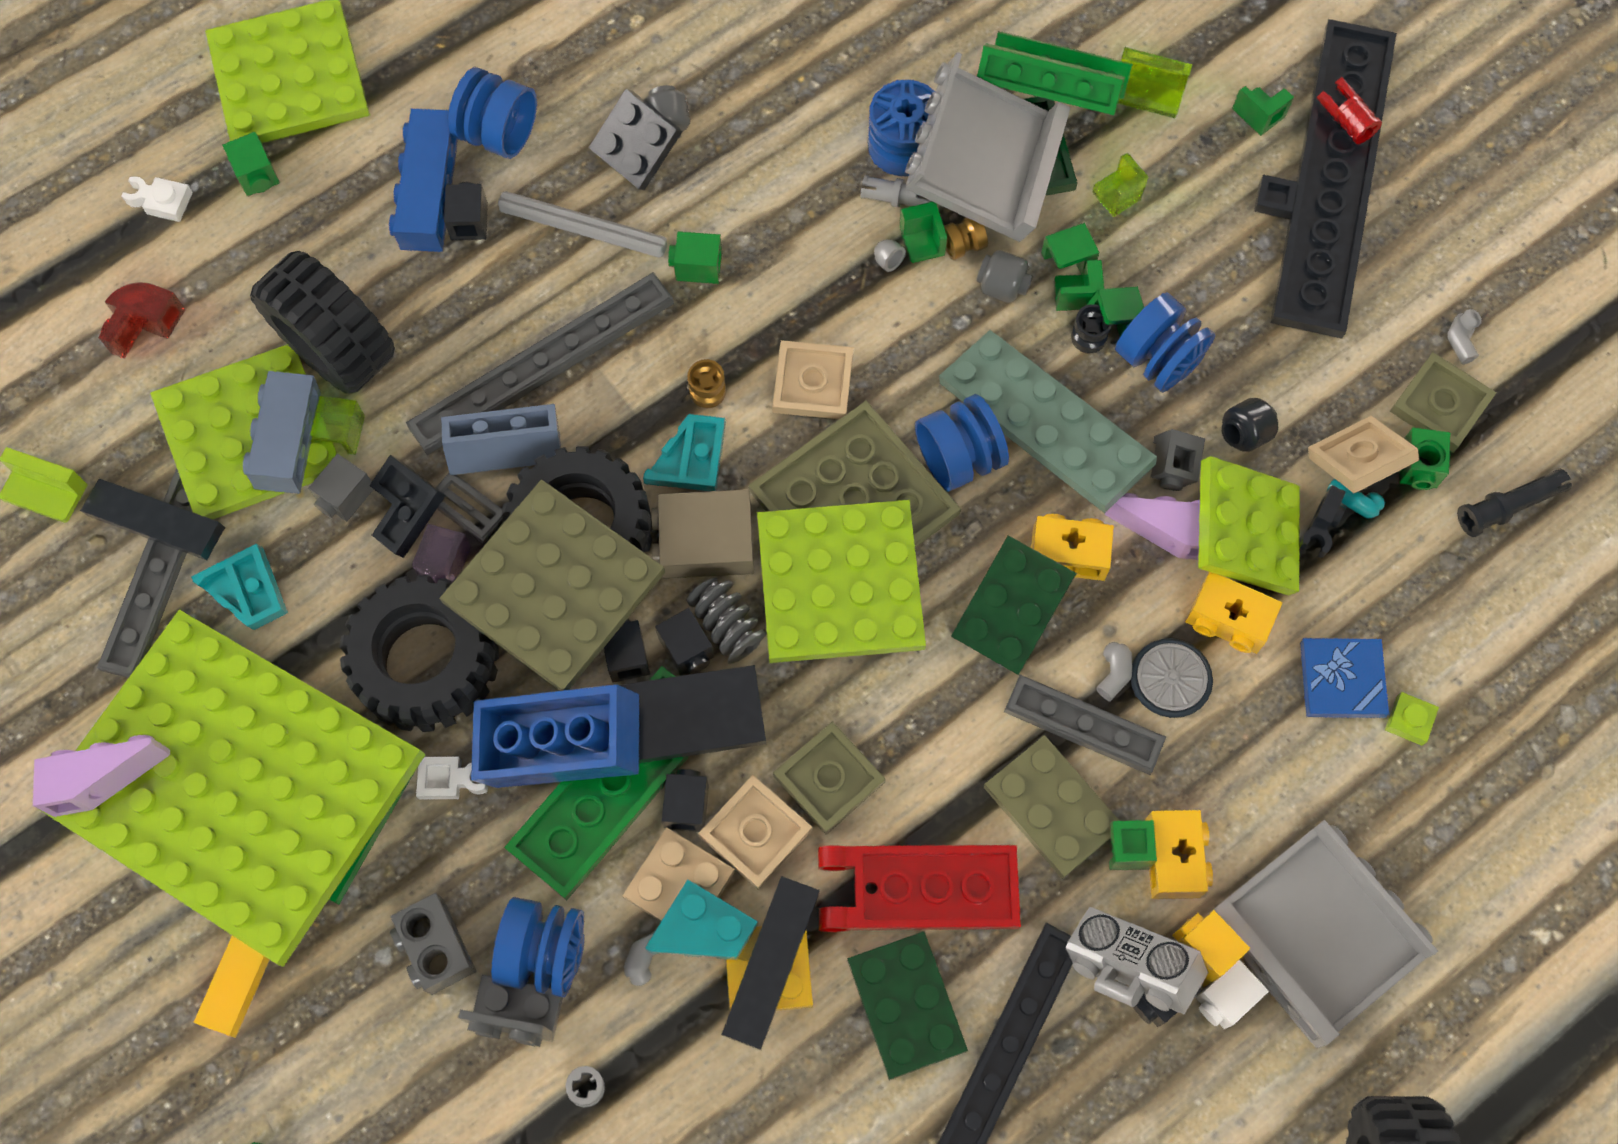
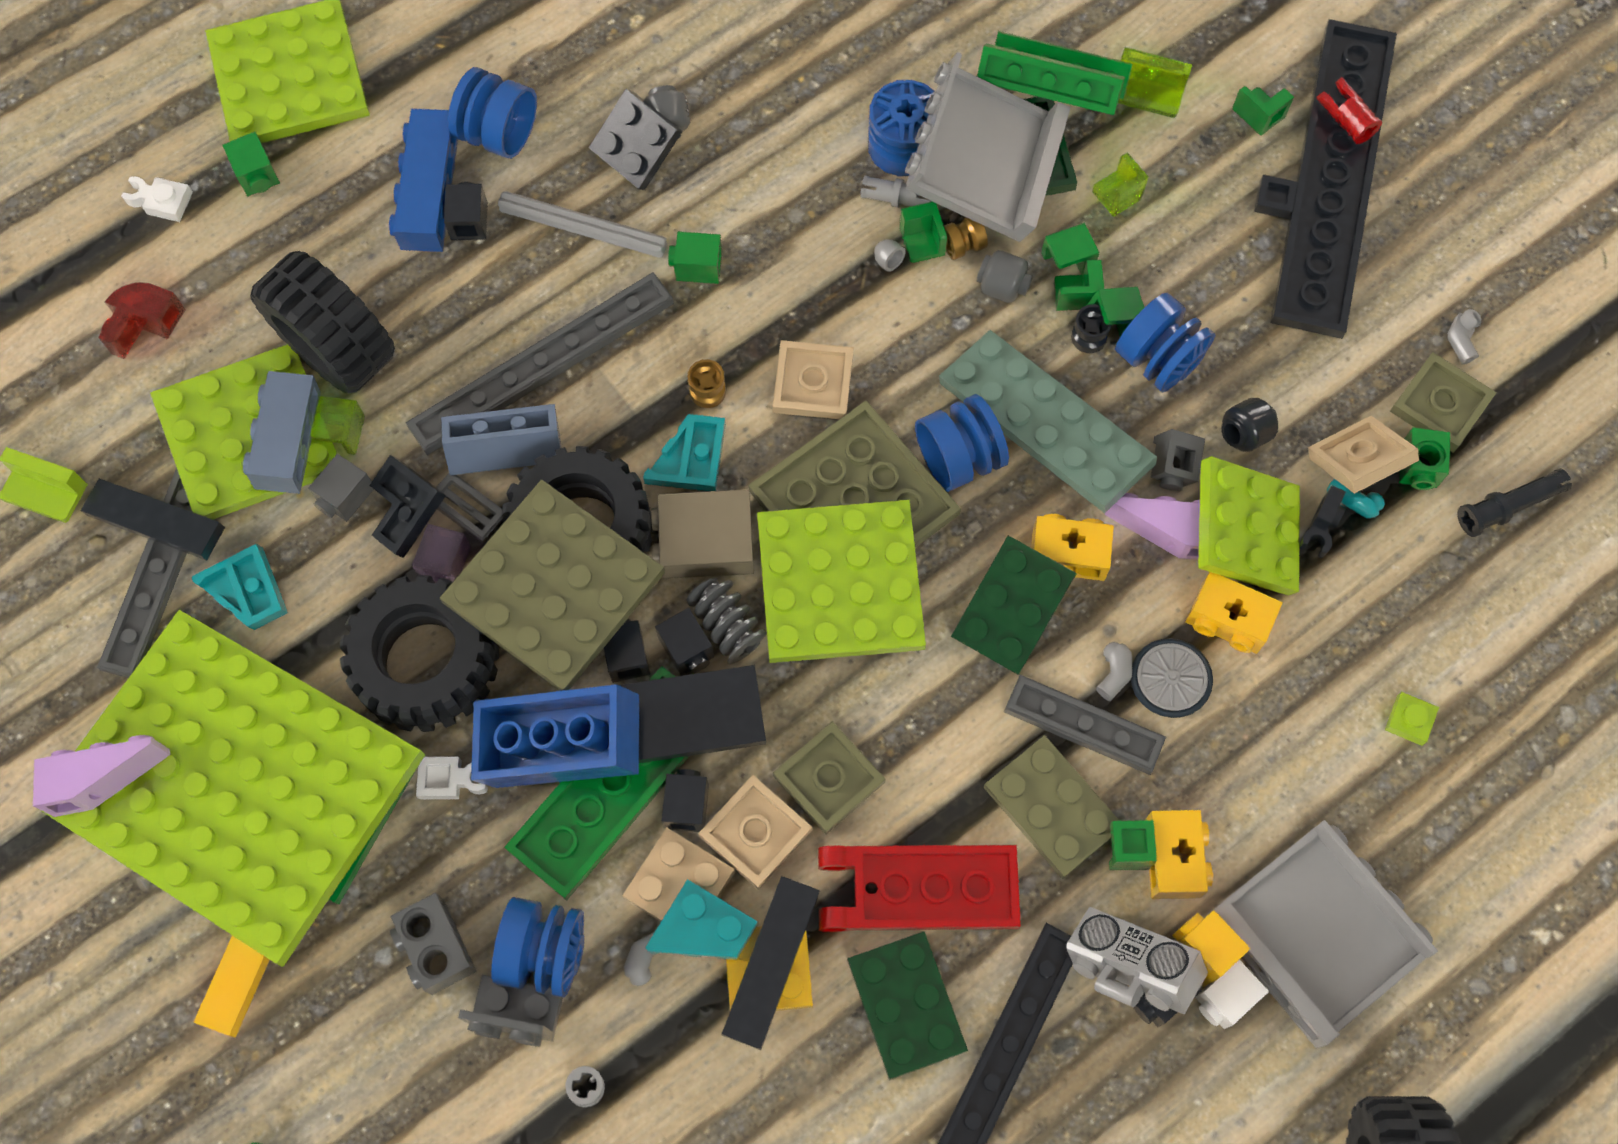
(1344, 678): blue tile -> none

